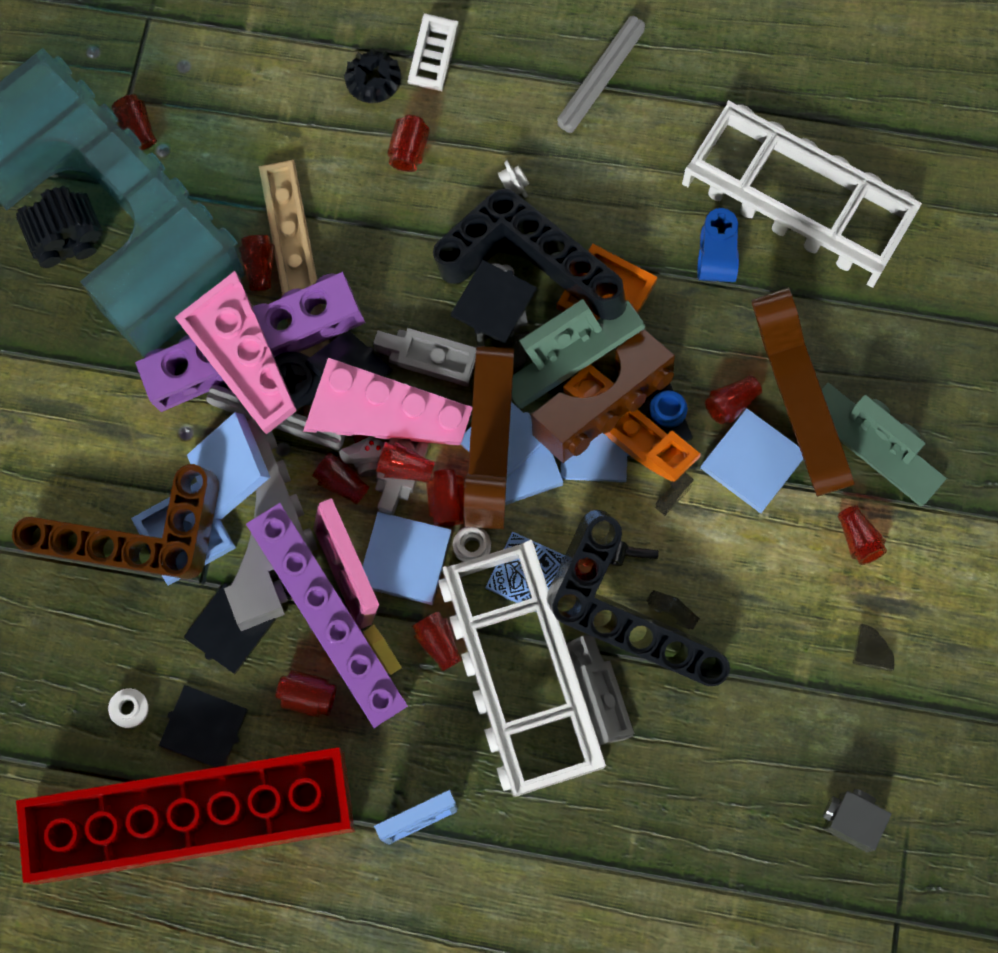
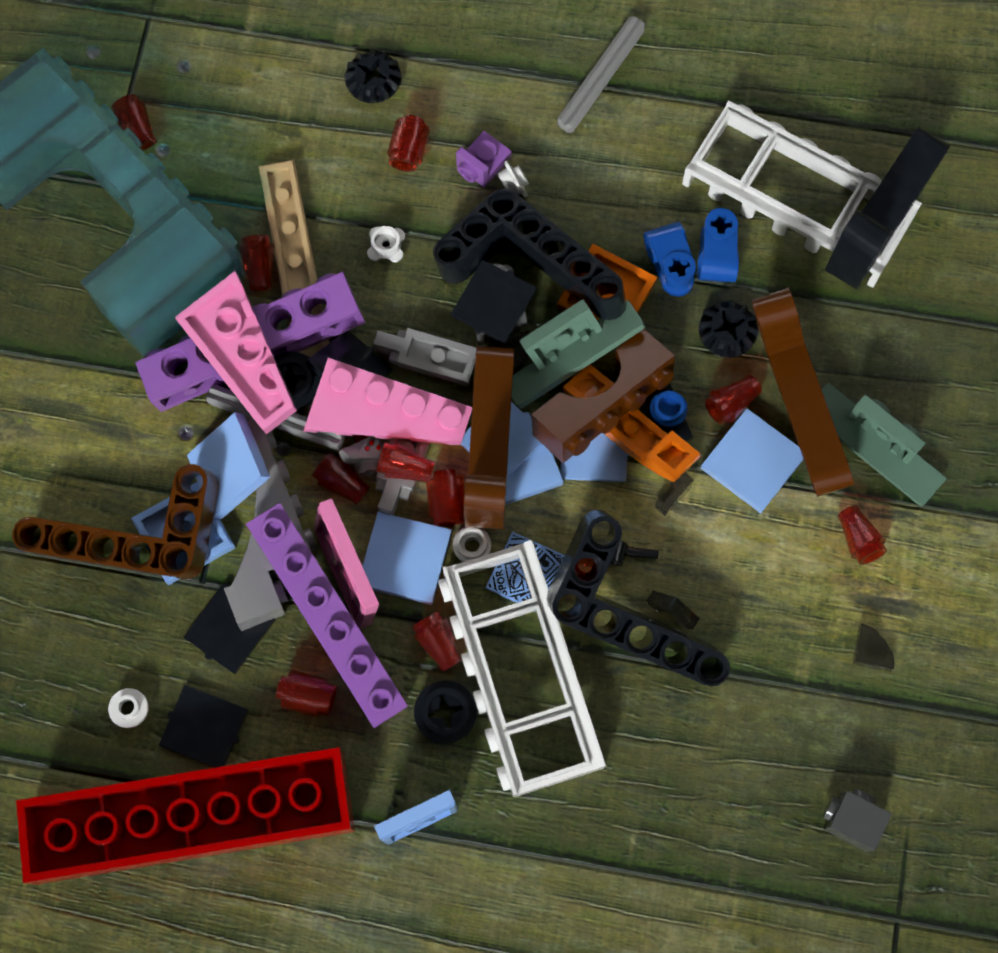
(60, 227): black brick -> none
(381, 650): light yellow tile -> none
(386, 234): none -> white plate
(429, 703): none -> black gear
(438, 25): white slope -> none
(482, 159): none -> medium lavender bracket
(600, 691): light grey hinge -> none
(670, 254): none -> blue piece
(721, 342): none -> black gear
(875, 225): none -> black beam

